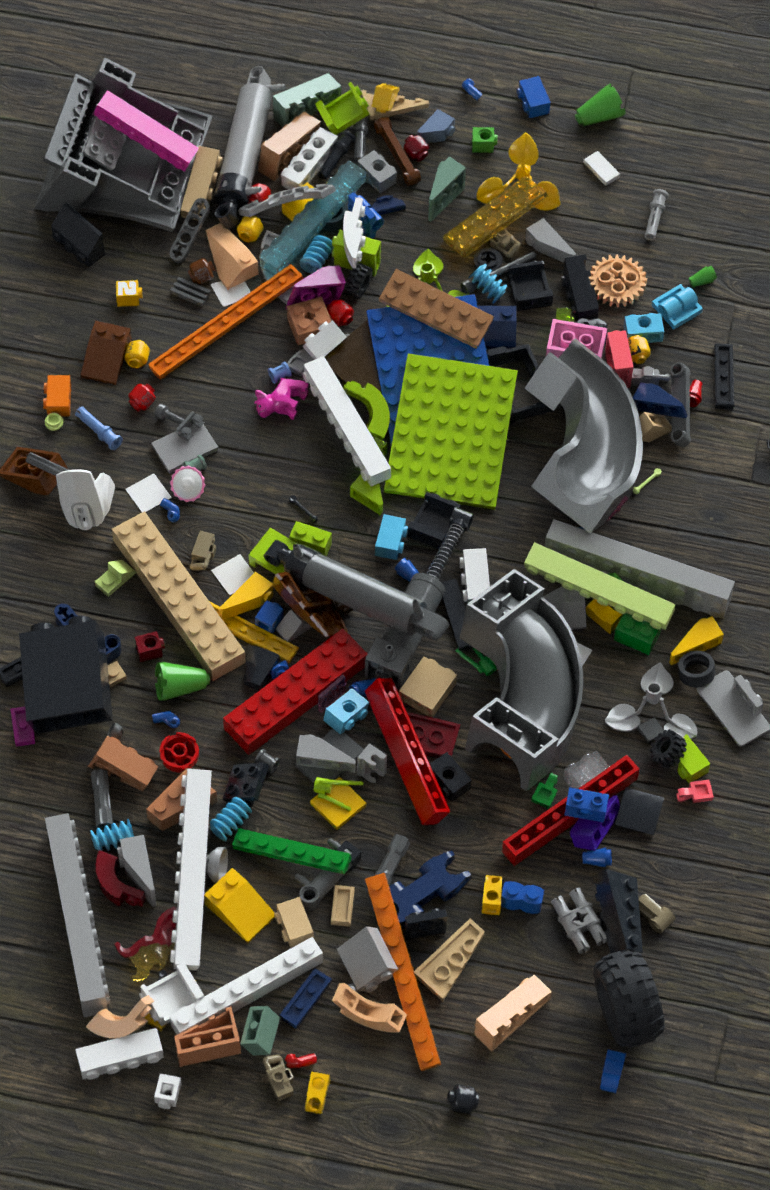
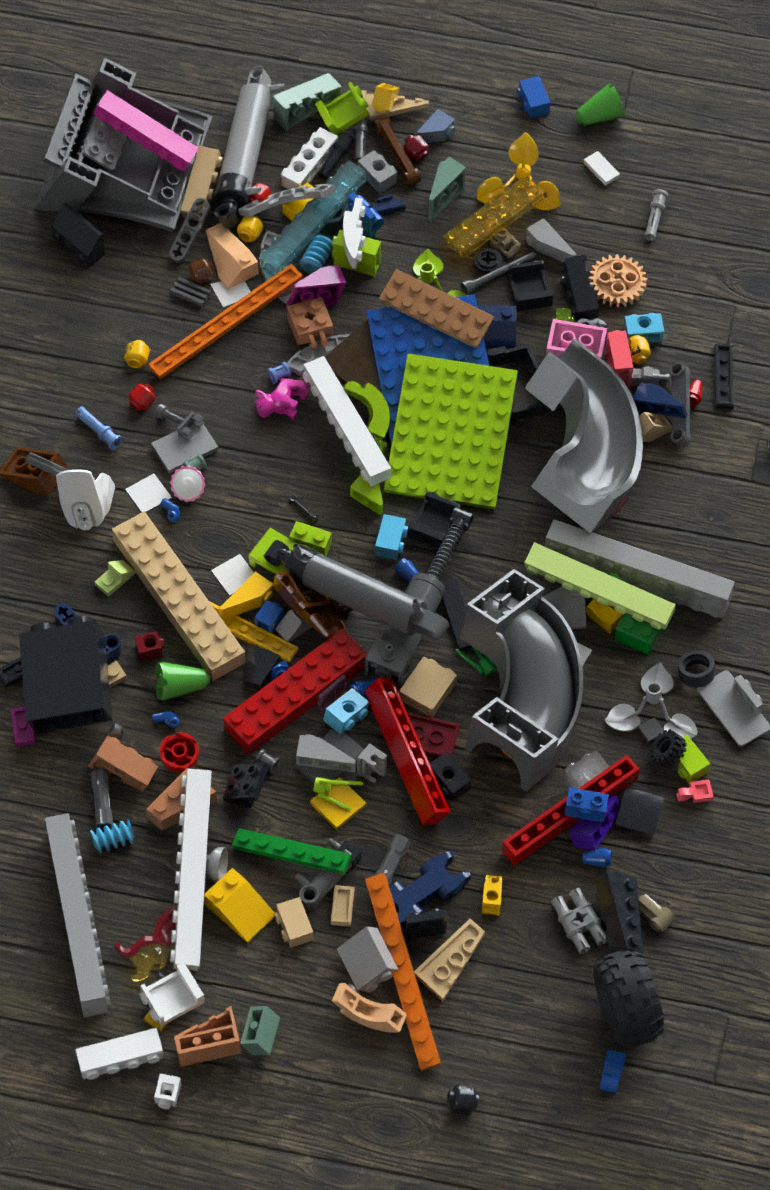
(53, 421): yellowish green plate -> none
(58, 395): orange brick -> none
(106, 352): reddish brown slope -> none
(110, 885): dark red arch -> none
(113, 1026): light nougat arch -> none
(128, 293): yellow brick -> none
(135, 860): light grey slope -> none
(202, 551): dark tan piece -> none
(228, 817): medium azure piece -> none
(250, 985): white brick -> none
(278, 1077): dark tan piece -> none
(286, 144): medium nougat wedge -> none
(293, 1062): red arm -> none
(305, 998): dark blue plate -> none
(317, 1092): yellow leg -> none
(324, 341): white brick -> none
(340, 312): red head -> none
(358, 280): black tyre -> none
(470, 89): blue arm -> none
(475, 573): white brick -> none
(483, 139): bright green brick -> none
(488, 283): medium azure piece -> none
(511, 1012): light nougat wedge -> none
(526, 898): blue brick -> none
(546, 793): green plate -> none
(657, 472): yellowish green hinge -> none
(678, 306): medium azure plate -> none
(701, 637): yellow slope -> none
(704, 276): bright green cone -> none

